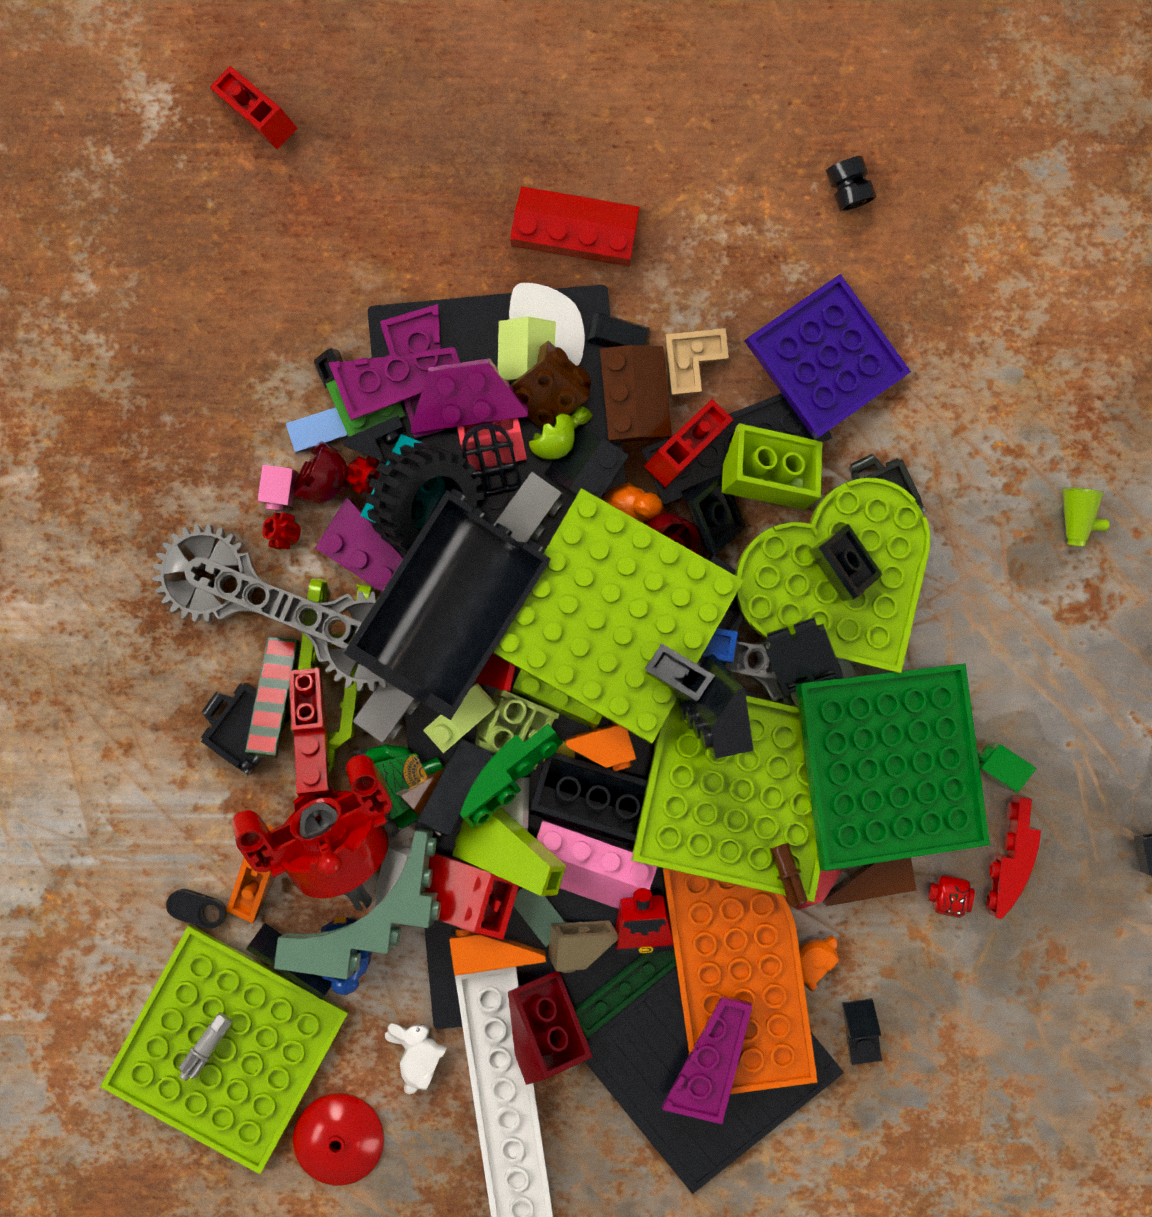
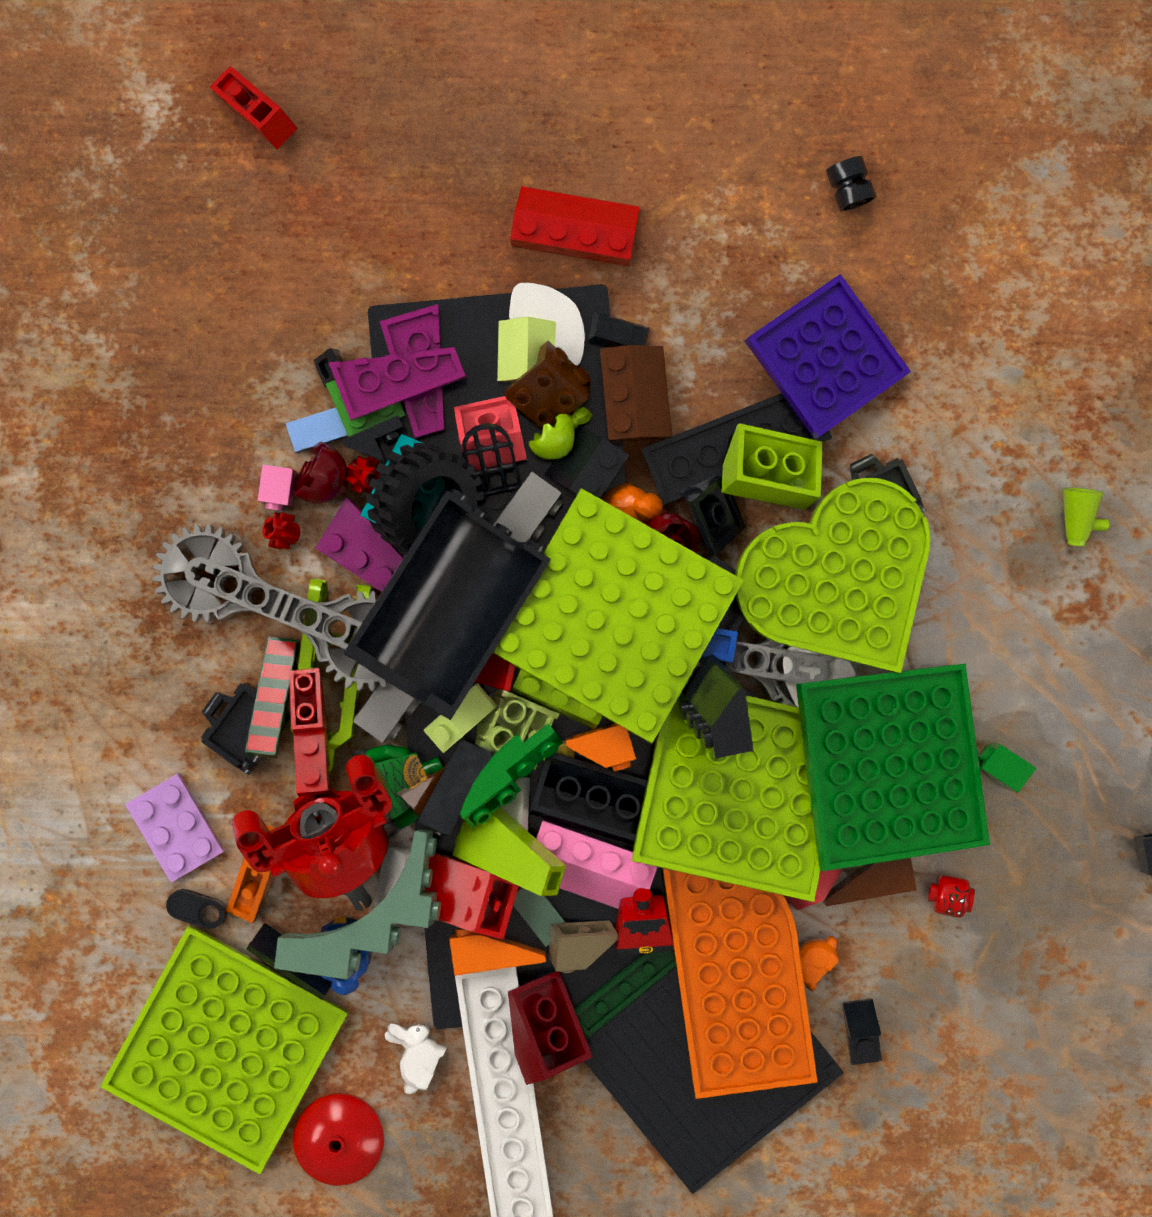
(175, 827): none -> lavender plate
(204, 1047): light grey piece -> none
(465, 396): magenta wing -> none
(679, 673): slope -> none
(685, 354): tan plate -> none
(688, 443): red slope -> none
(710, 1069): magenta wing -> none
(789, 874): reddish brown axle -> none
(802, 655): black plate -> none
(846, 563): black slope -> none
(1013, 870): red slope -> none

